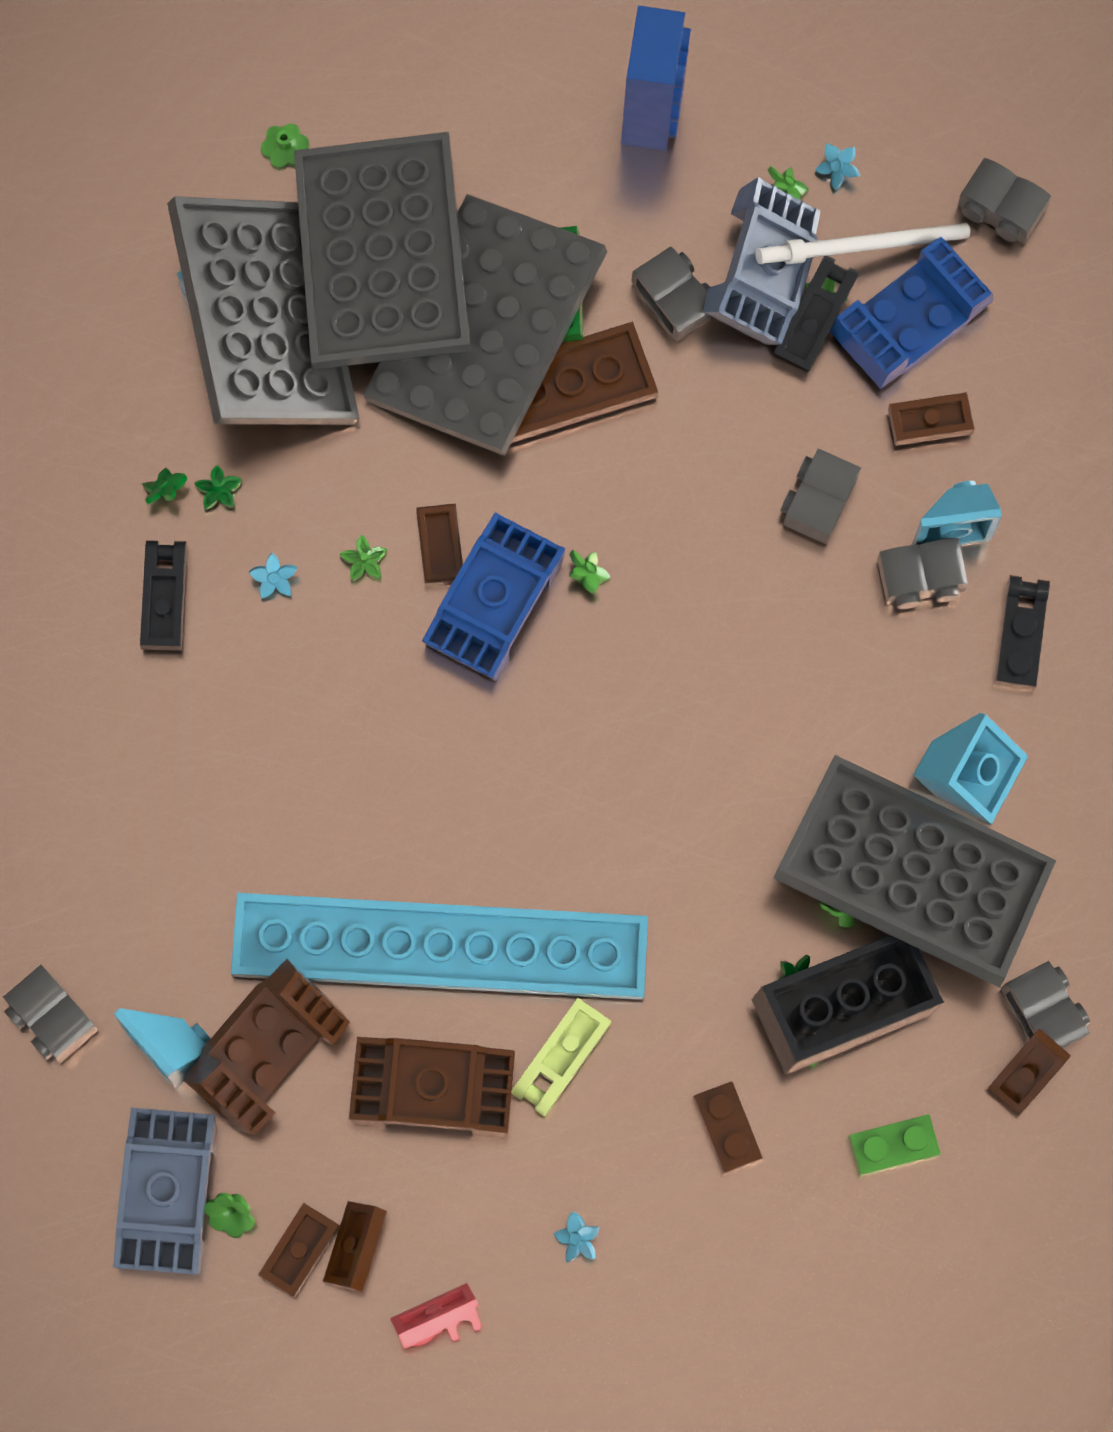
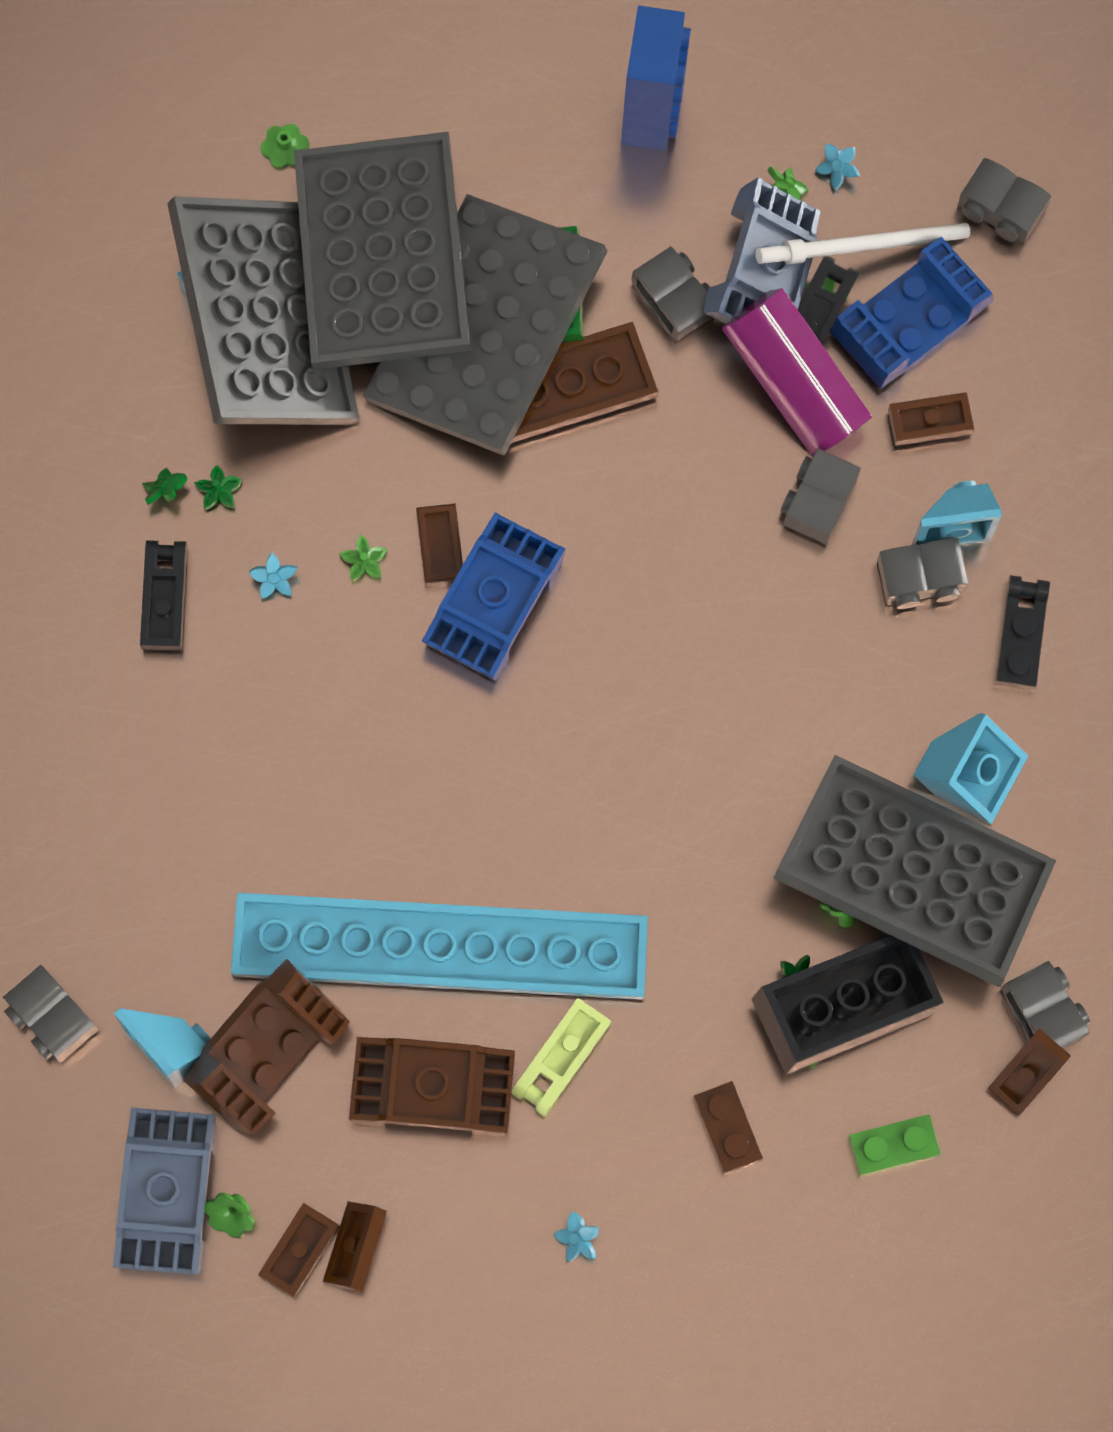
(424, 1321): coral plate -> none
(588, 571): bright green plant -> none
(796, 371): none -> magenta brick

